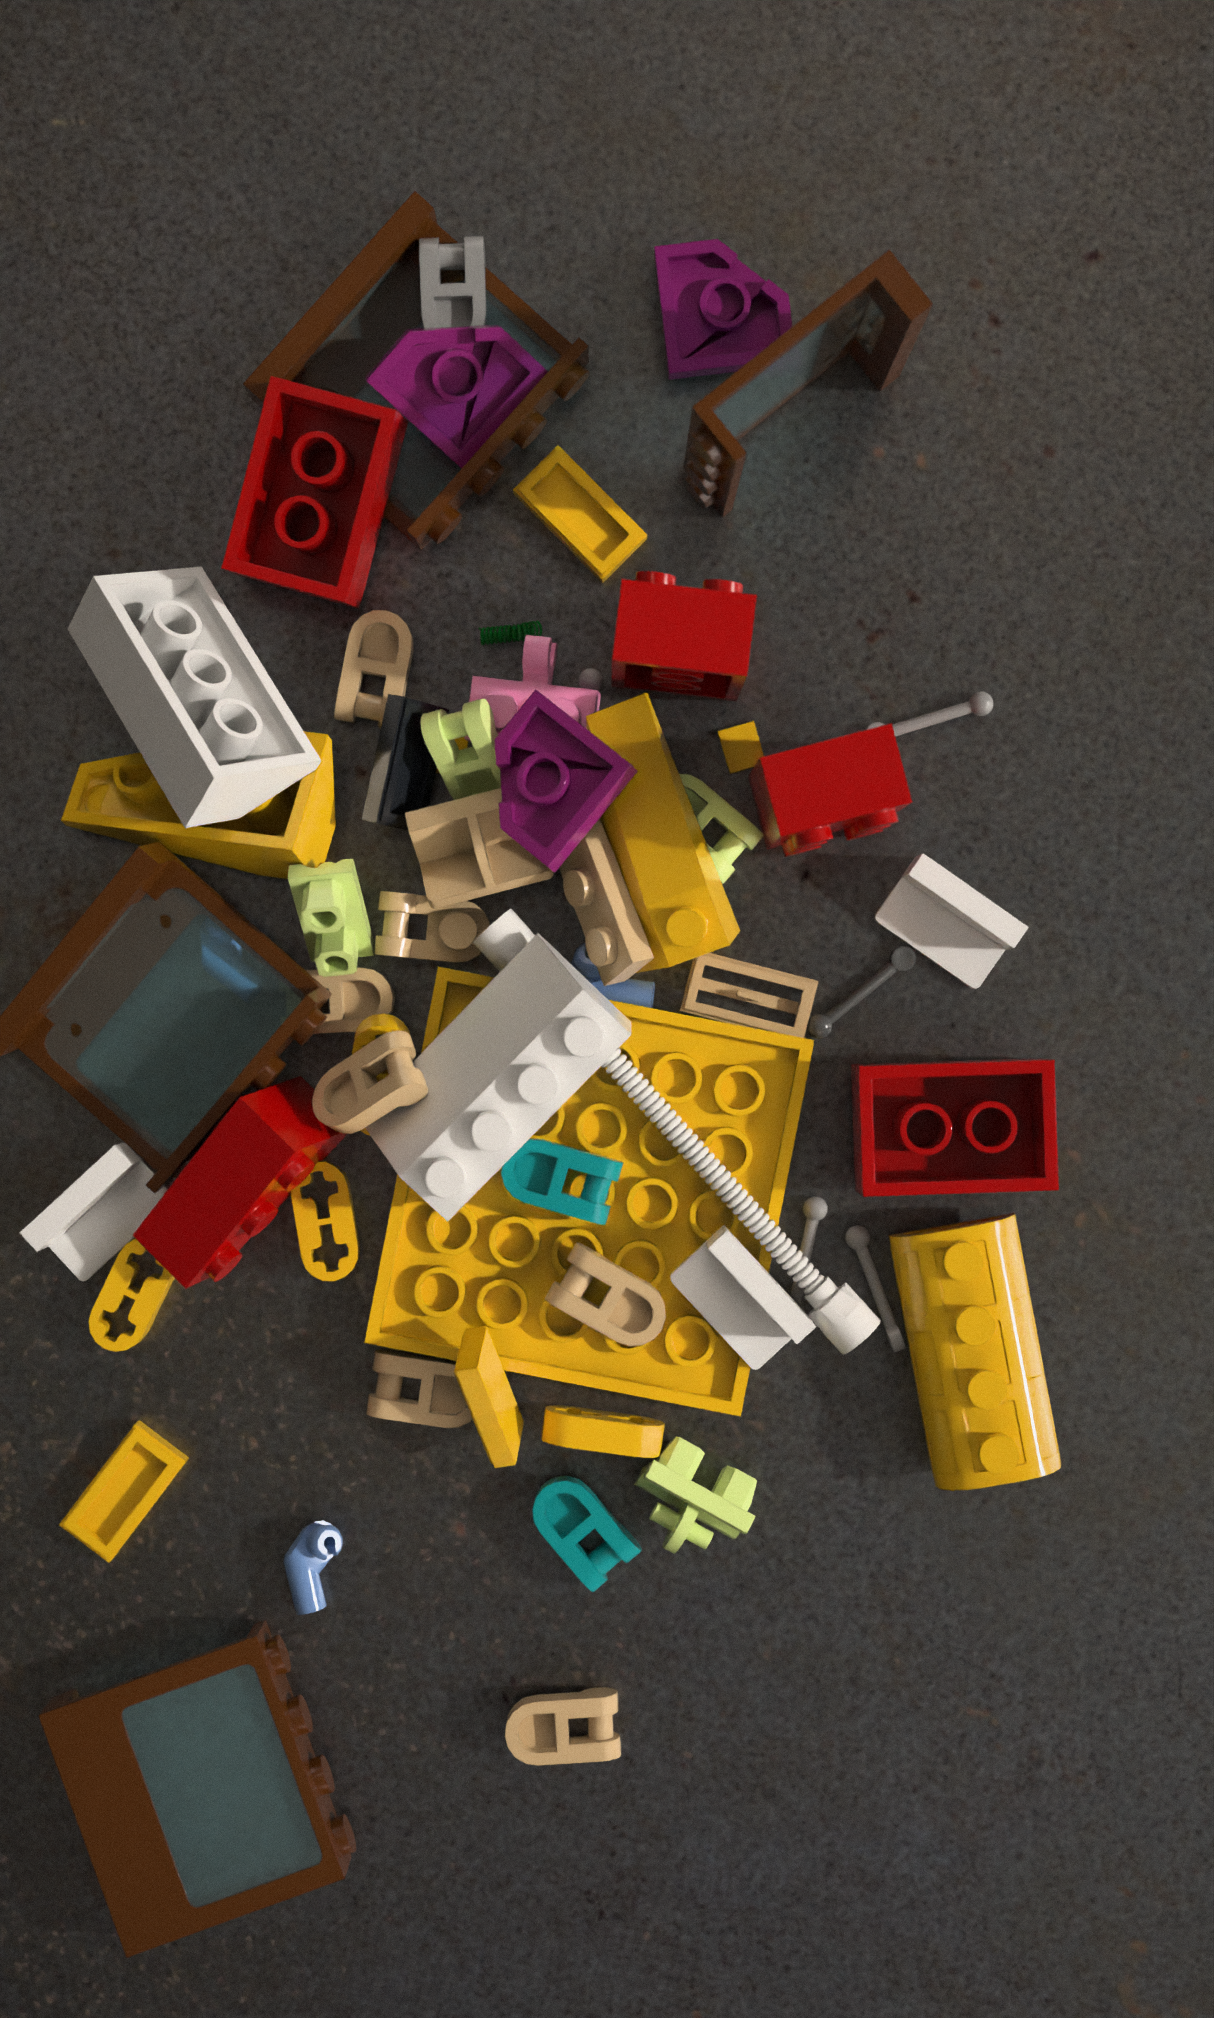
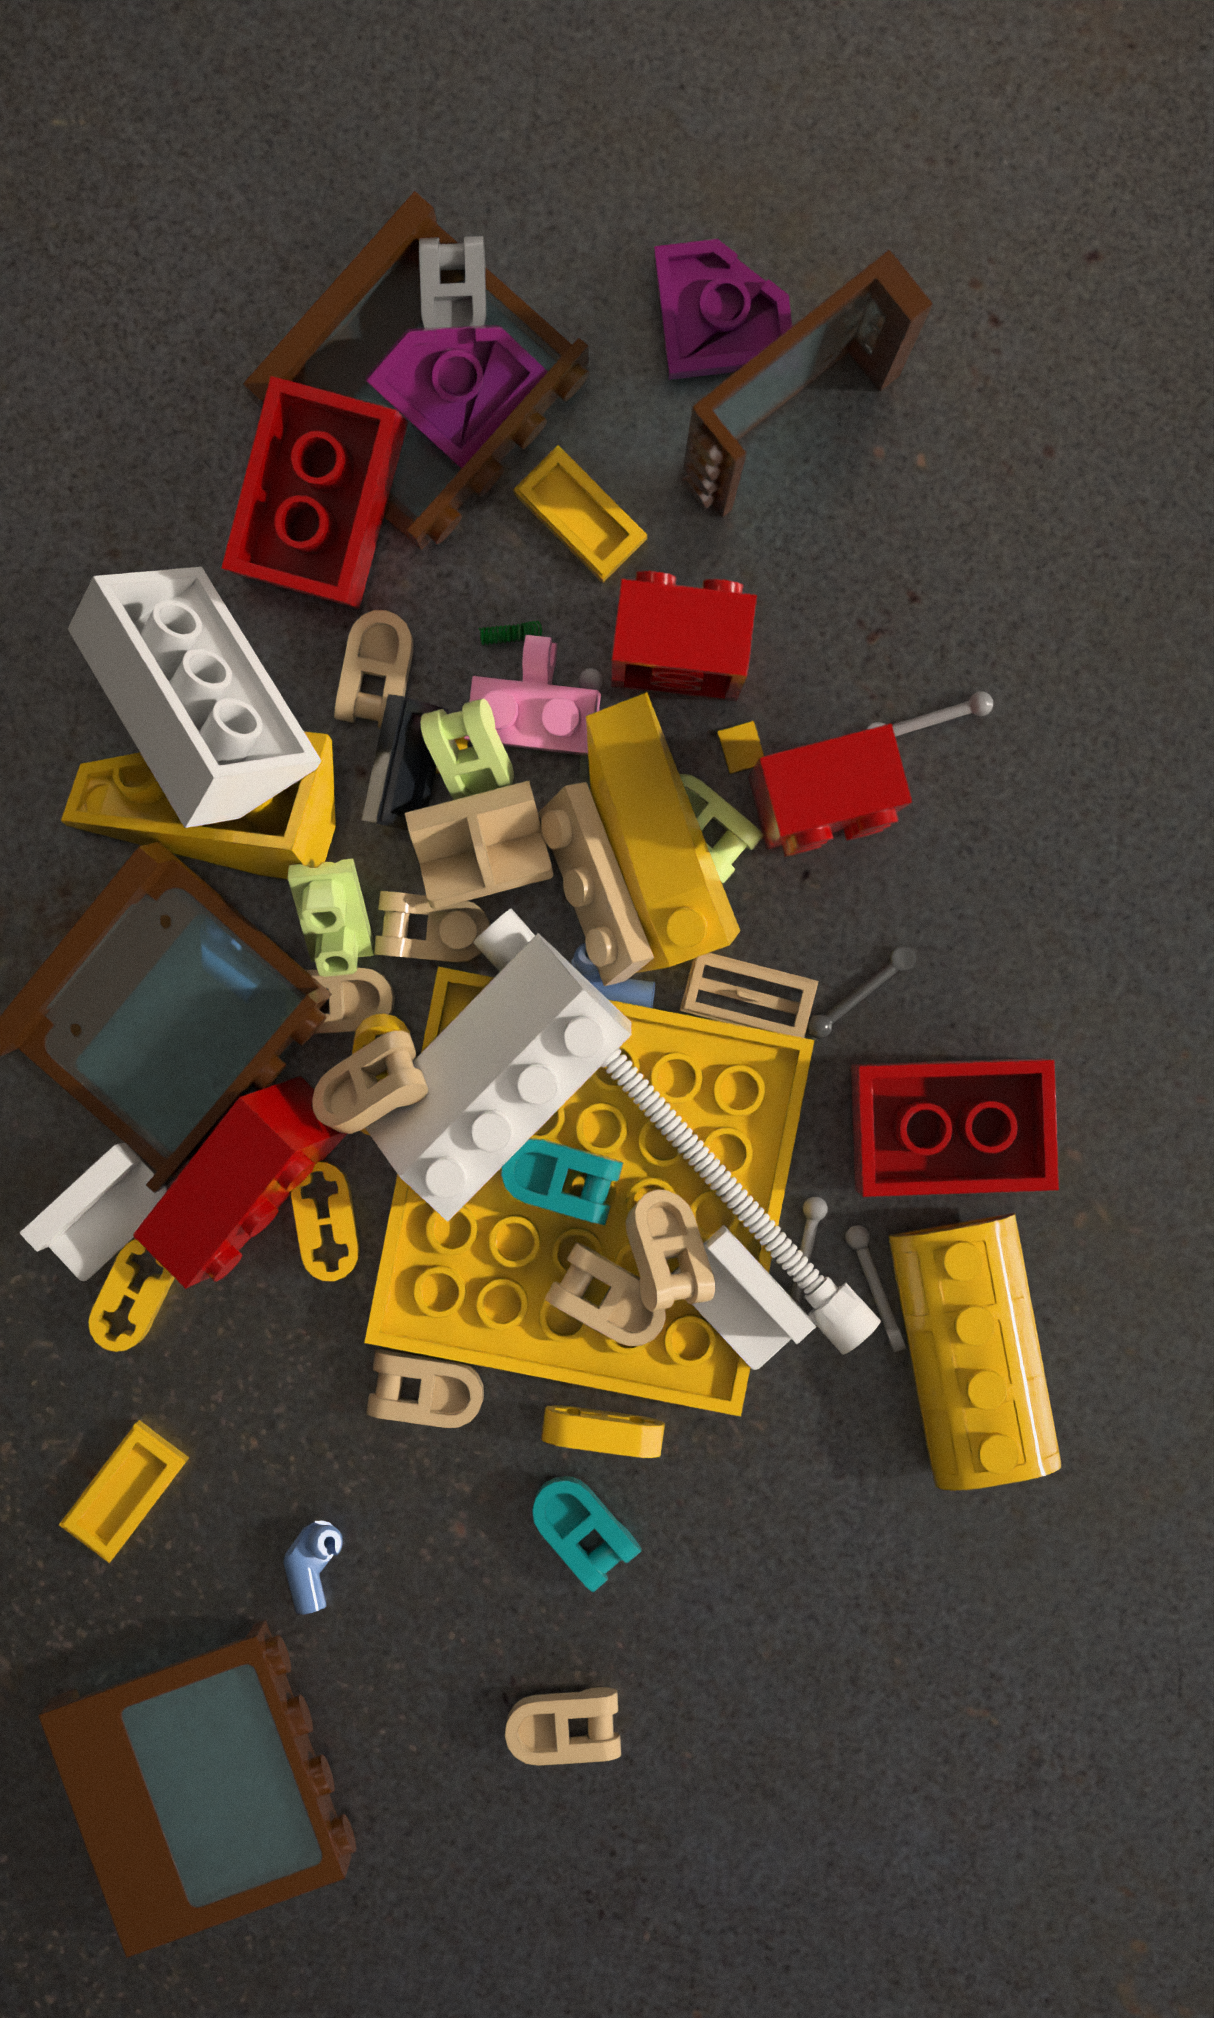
(489, 1396): yellow tile -> none
(554, 779): magenta plate -> none
(663, 1229): none -> tan plate
(721, 1508): yellowish green hips -> none
(948, 921): white panel -> none

